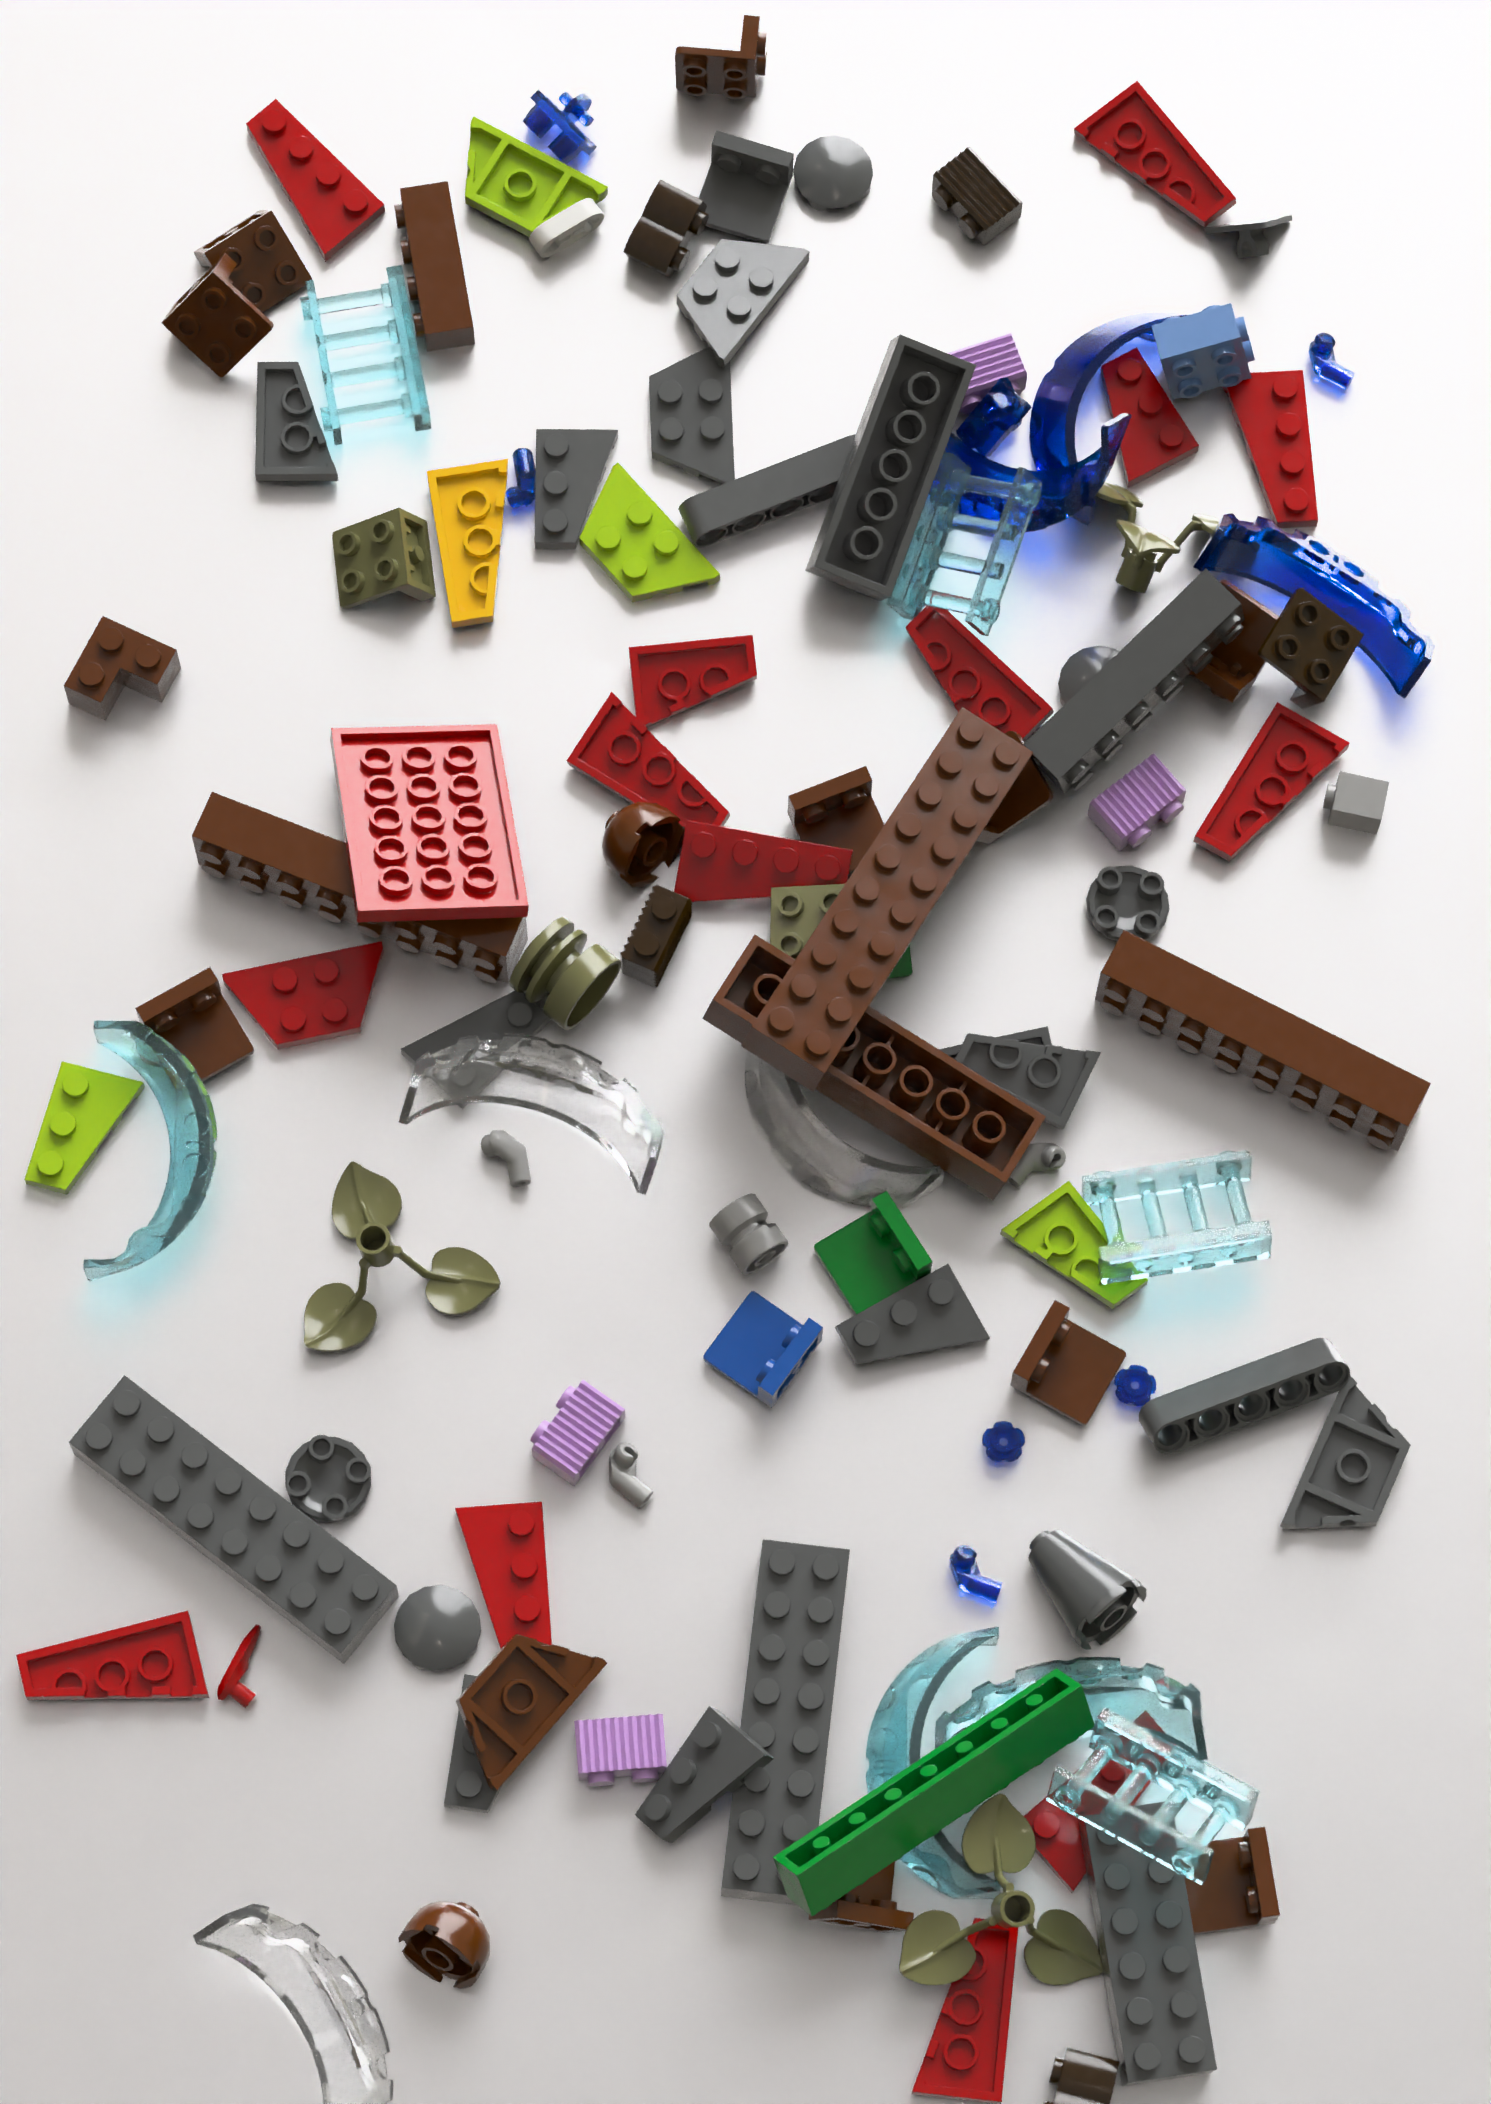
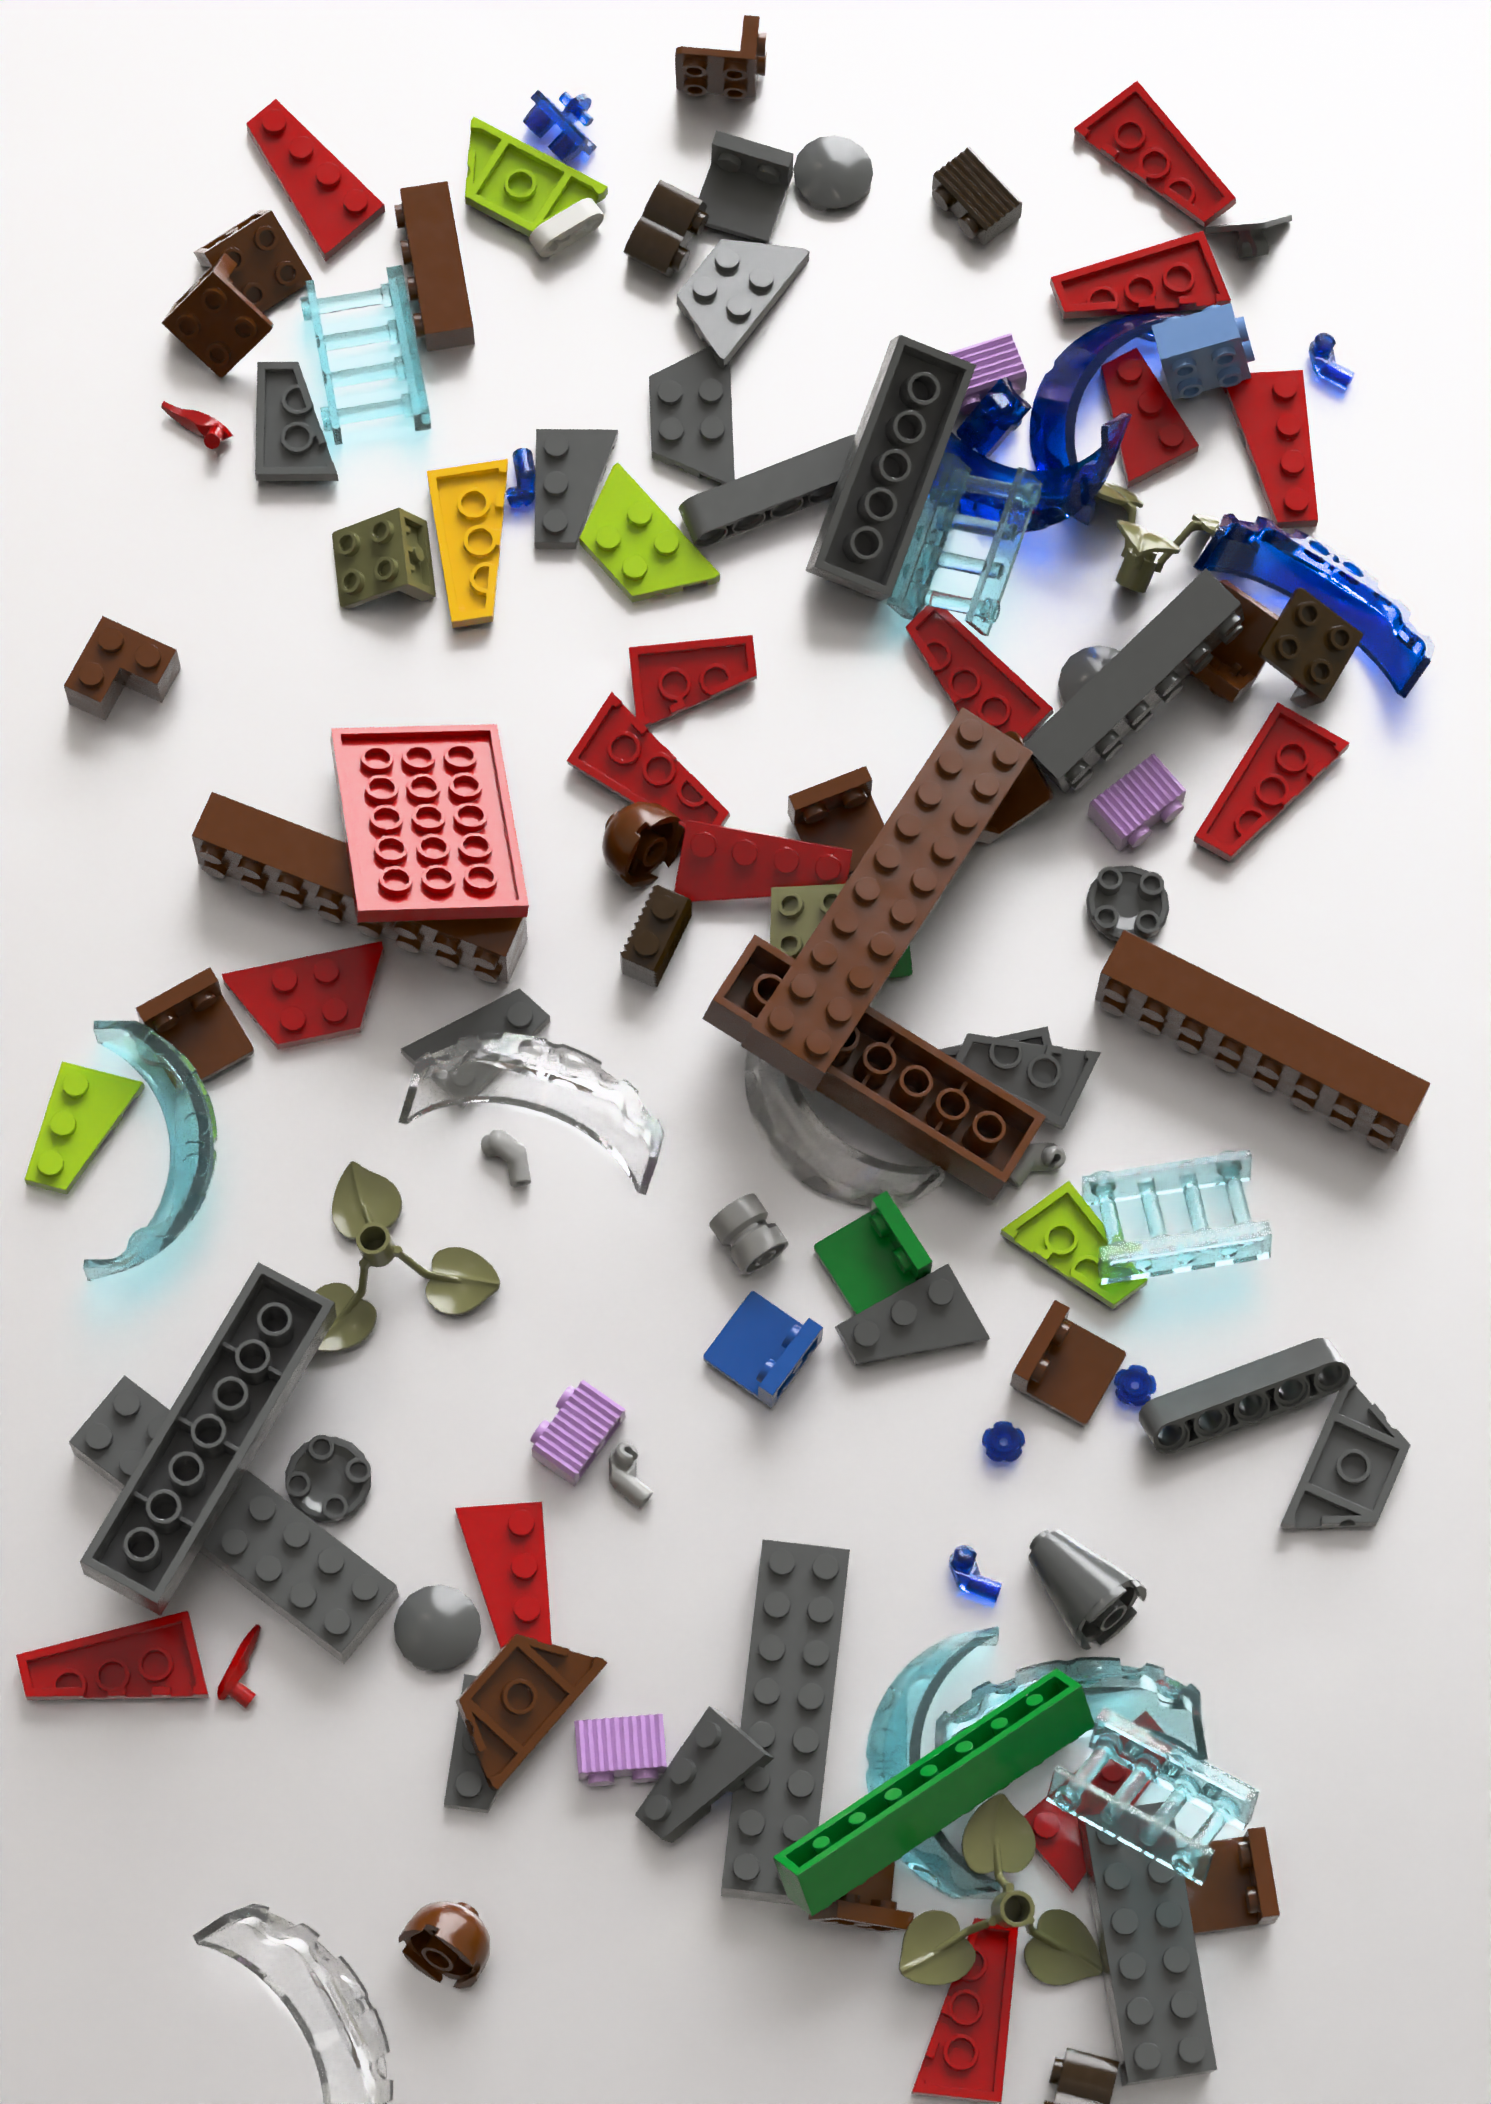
(199, 423): none -> red bar
(208, 1439): none -> dark grey brick
(559, 968): olive wheel -> none
(1150, 280): none -> red wing
(1356, 802): light grey brick -> none

